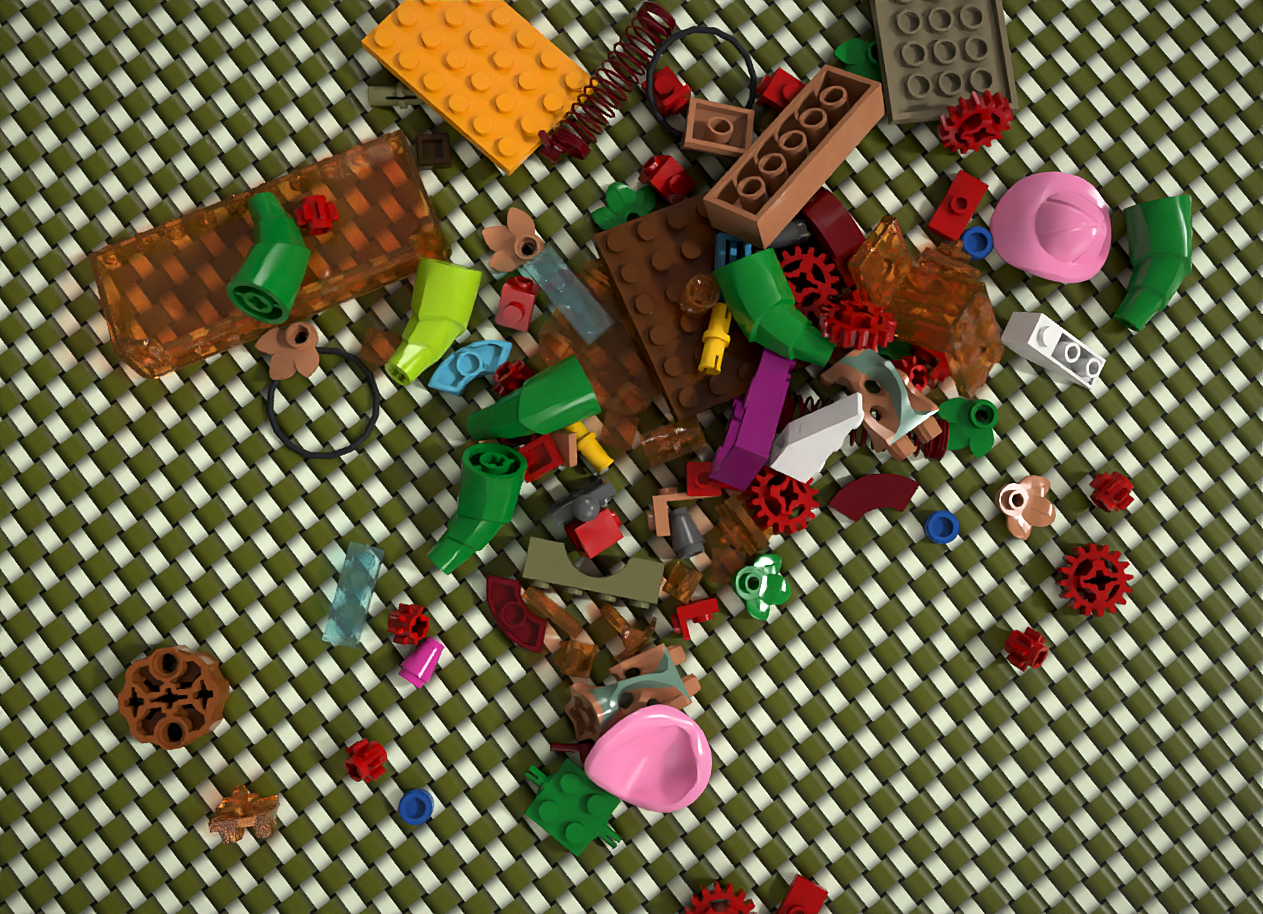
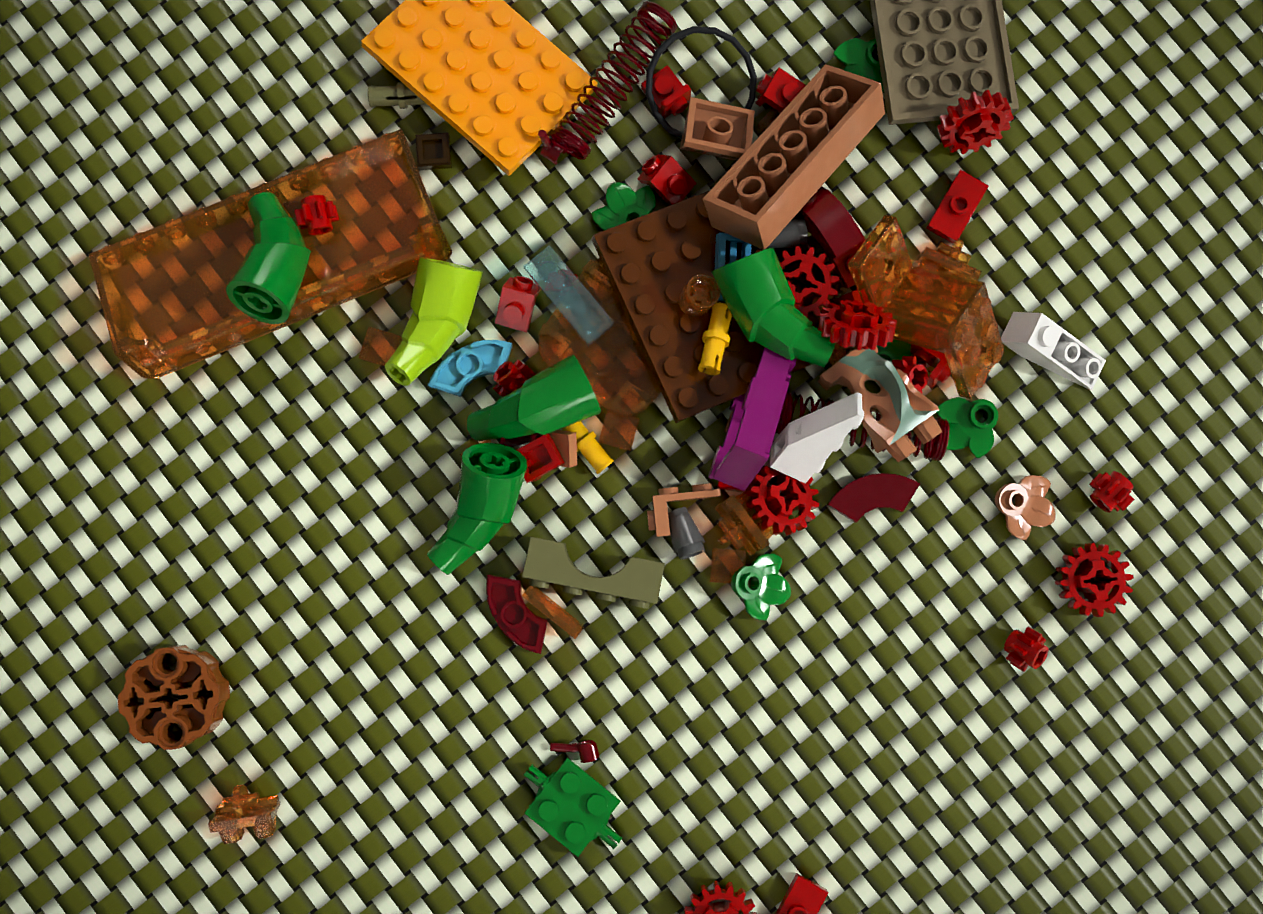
(288, 354): nougat plate -> none
(322, 455): black piece -> none
(353, 594): clear light blue plate -> none
(365, 760): red gear -> none
(408, 624): red gear -> none
(416, 806): blue tile -> none
(421, 662): dark pink cone -> none
(510, 240): nougat plate -> none
(577, 659): clear orange tile -> none
(583, 503): dark grey plate -> none
(596, 535): red brick -> none
(598, 707): nougat hips -> none
(631, 637): clear orange plant -> none
(652, 759): bright pink piece -> none
(673, 441): clear orange hips -> none
(682, 582): clear orange tile -> none
(698, 482): red bracket -> none
(698, 610): red bracket -> none
(941, 527): blue tile -> none
(977, 242): blue tile -> none
(1053, 227): bright pink piece -> none
(1161, 257): green piece -> none

